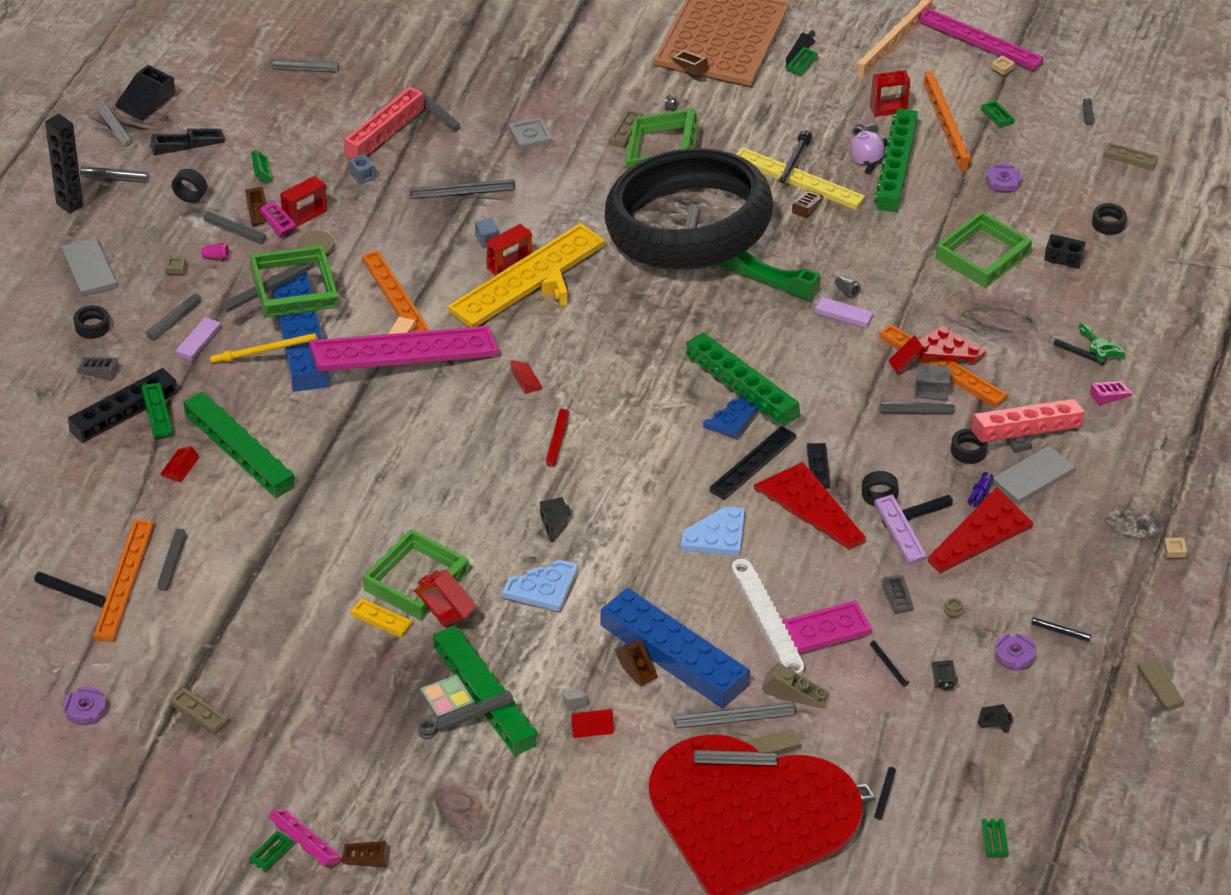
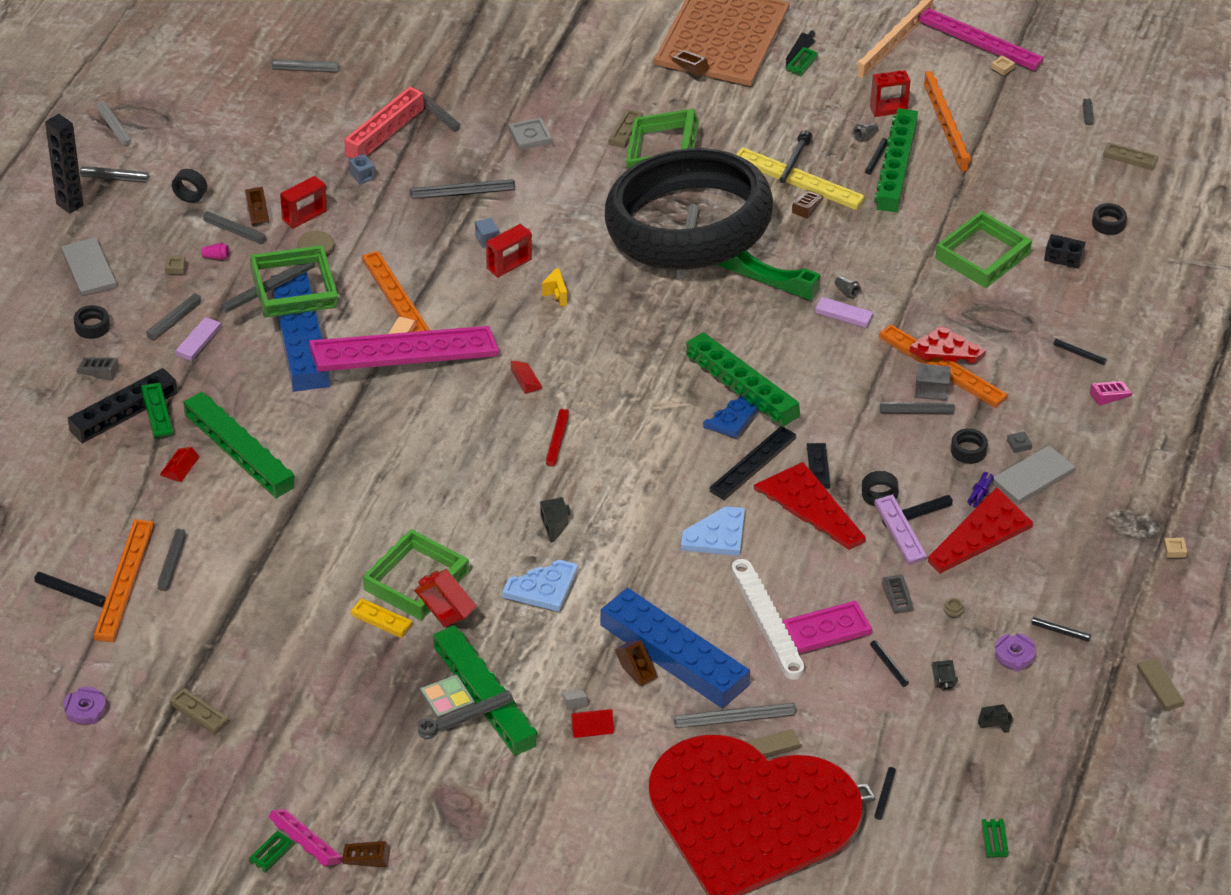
(146, 92): black slope -> none
(192, 139): black slope -> none
(230, 355): yellow bar -> none
(261, 166): green plate -> none
(276, 226): dark pink slope -> none
(525, 275): yellow plate -> none
(670, 102): dark grey bush -> none
(735, 757): dark grey axle -> none
(792, 687): dark tan slope -> none
(866, 147): lavender cylinder -> none
(907, 354): red slope -> none
(995, 115): green tile -> none
(1009, 183): medium lavender plate -> none
(1027, 420): coral brick -> none
(1099, 346): green piece -> none

